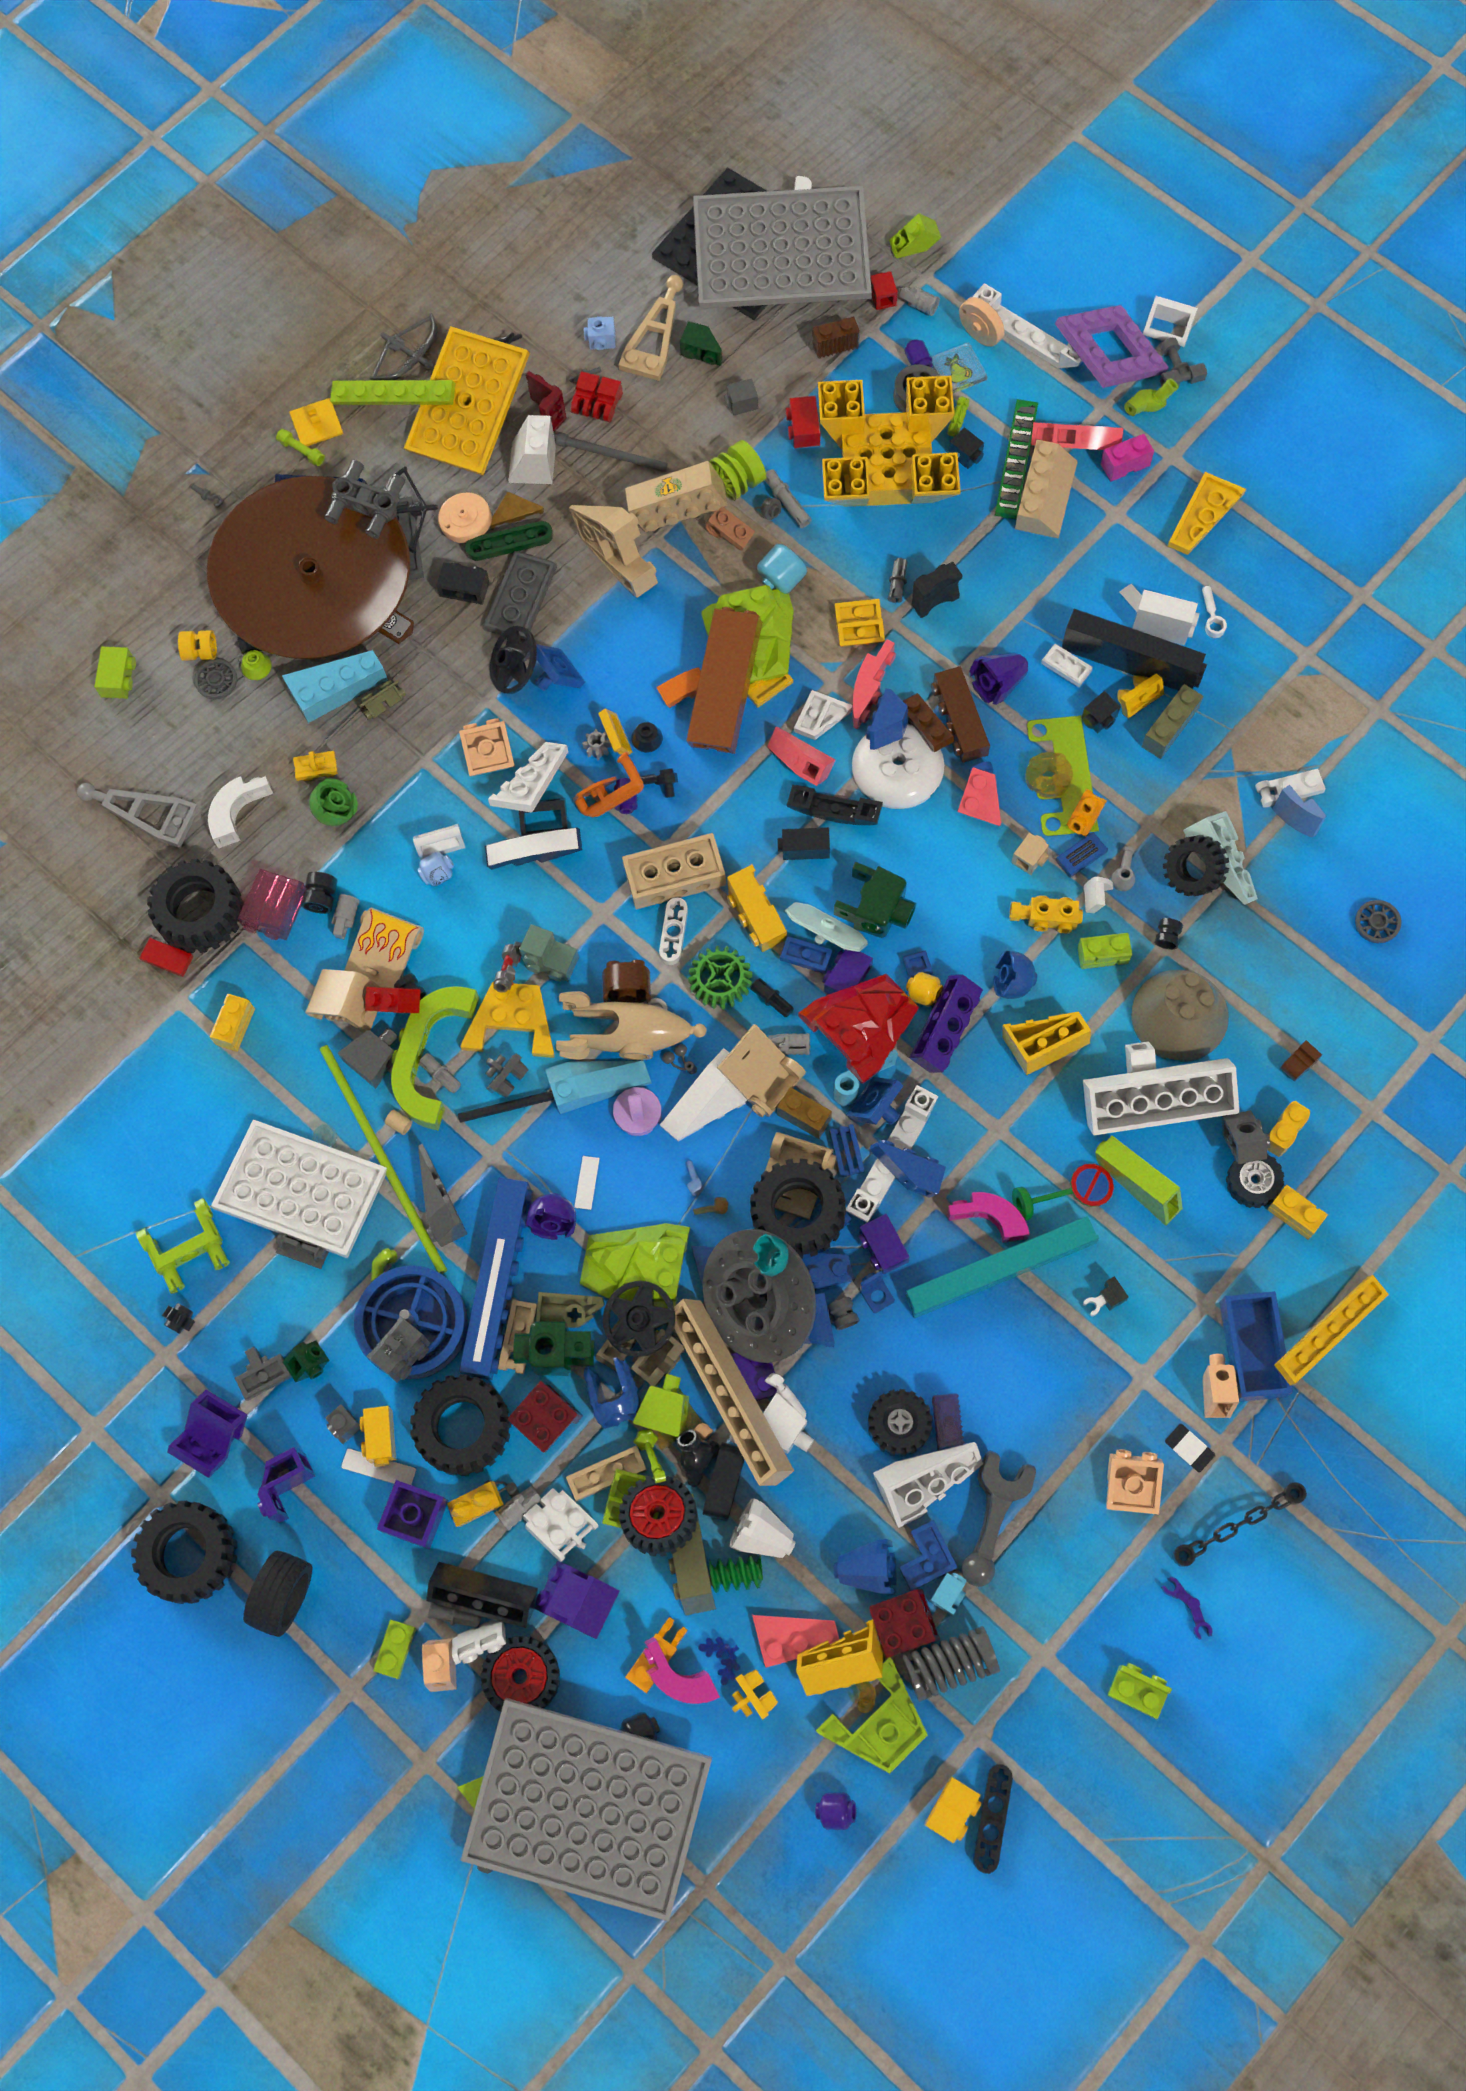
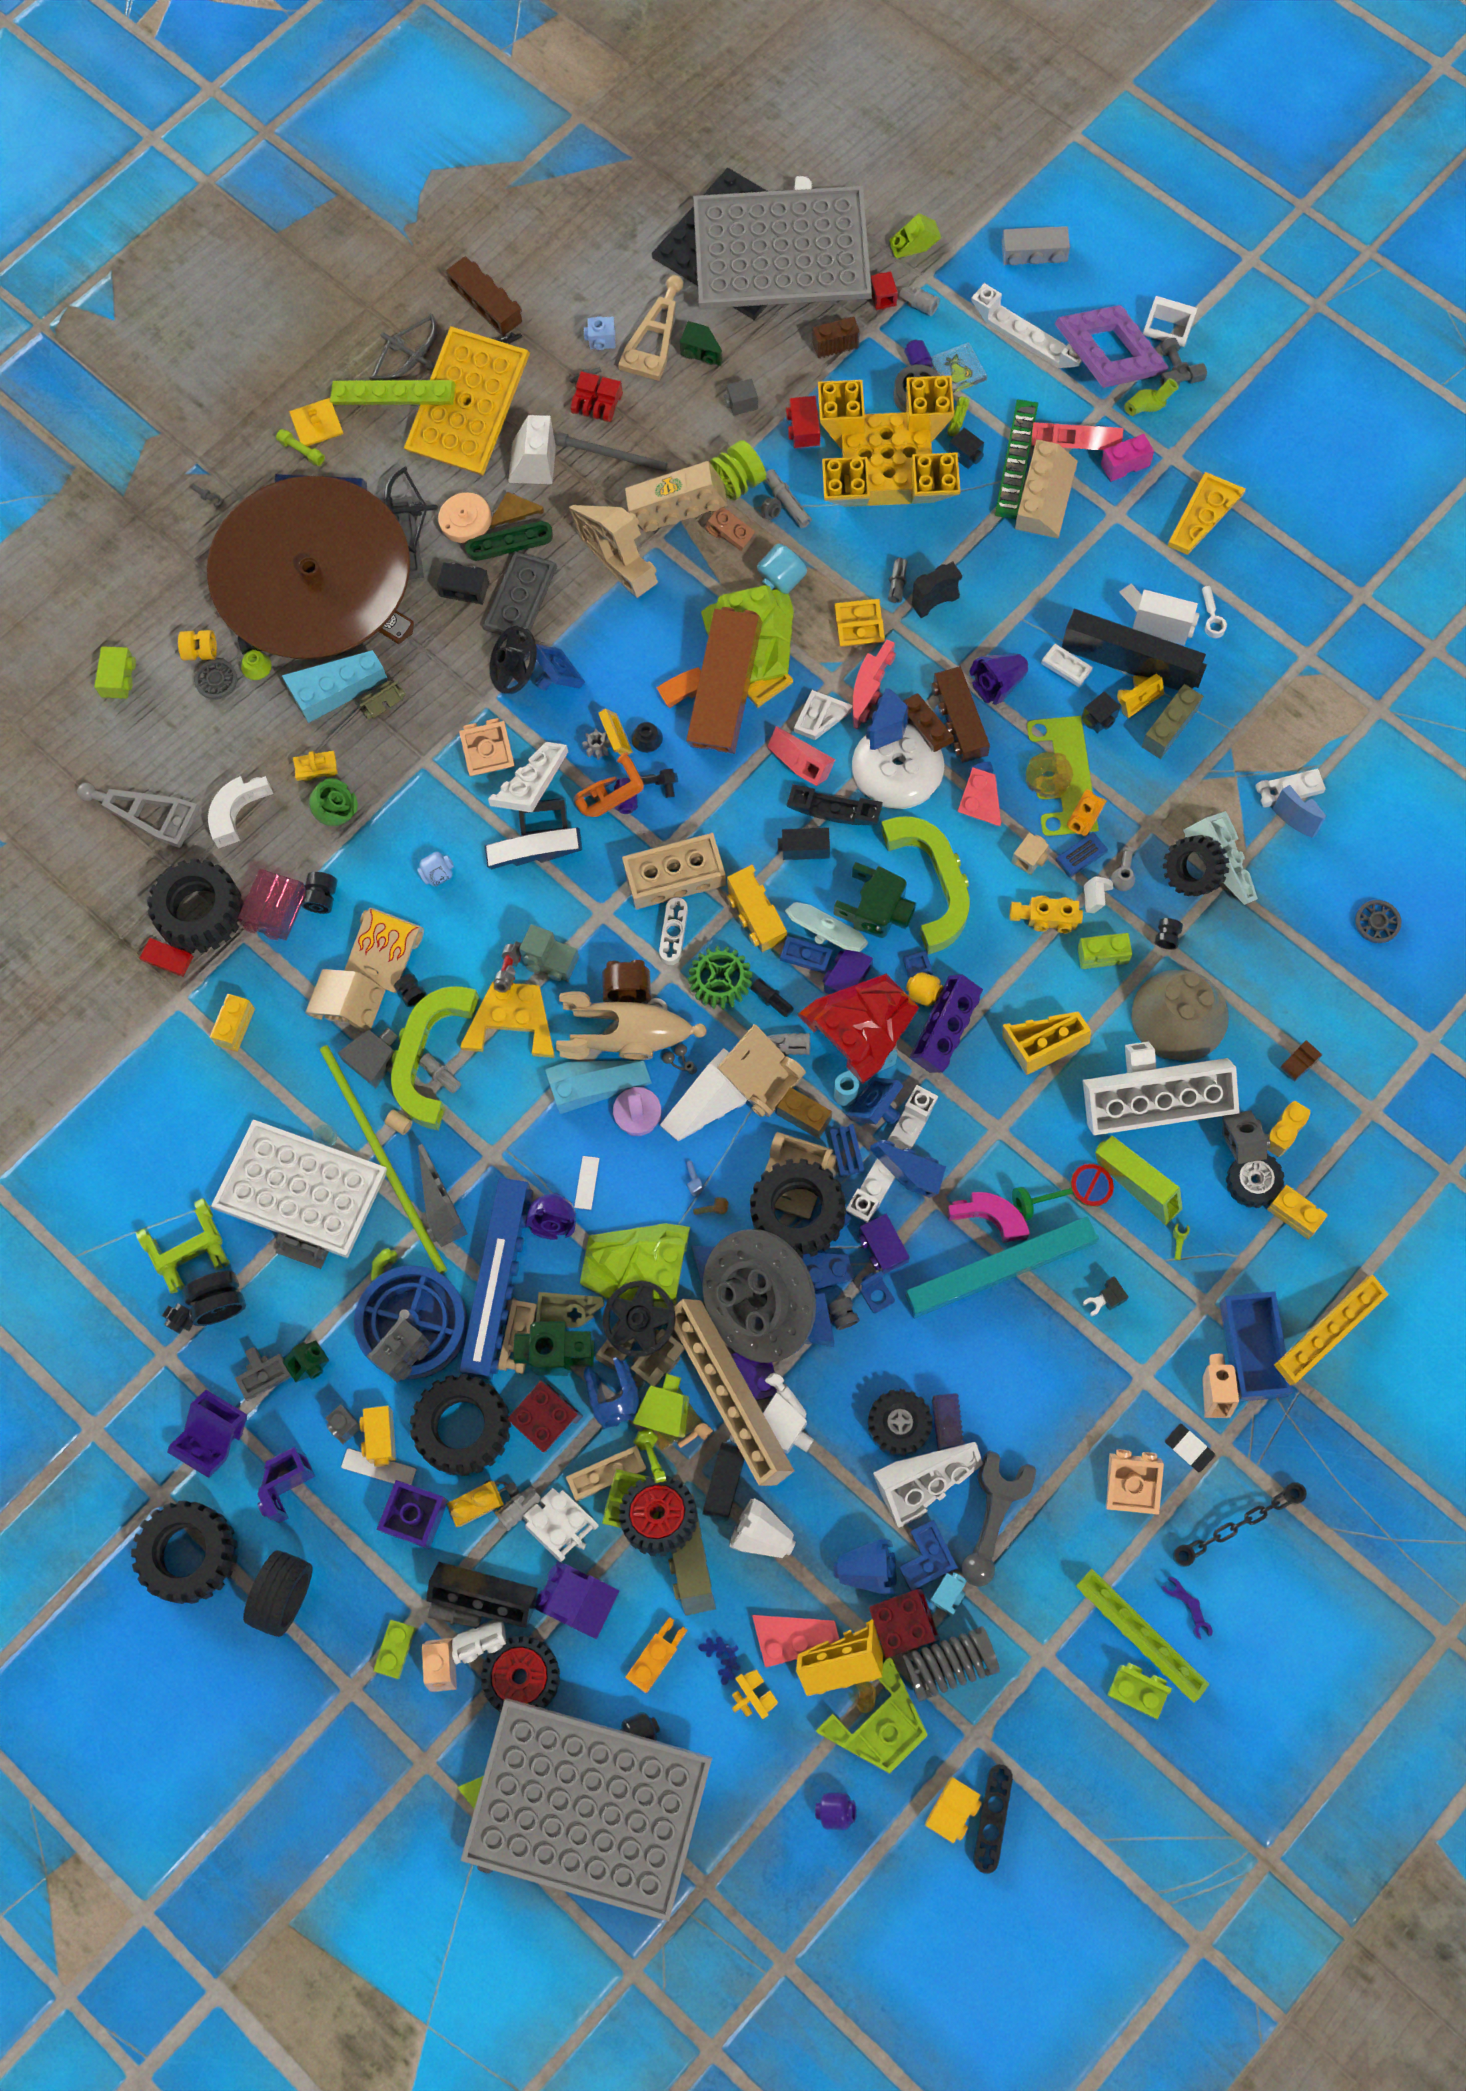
(213, 1298): none -> black wheel
(344, 915): light grey hinge -> none
(364, 499): dark grey piece -> none
(392, 1000): red brick -> none
(440, 840): white tile -> none
(484, 295): none -> reddish brown brick
(499, 1083): dark grey hips -> none
(505, 1106): black bar -> none
(548, 397): dark red bracket -> none
(684, 1688): dark pink arch -> none
(696, 1455): black animal -> none
(736, 1573): green piece -> none
(772, 1255): teal hair -> none
(924, 835): none -> lime arch
(981, 321): light nougat wheel -> none
(1015, 975): blue cylinder -> none
(1035, 245): none -> light grey brick
(1143, 1635): none -> lime plate
(1179, 1240): none -> lime hand

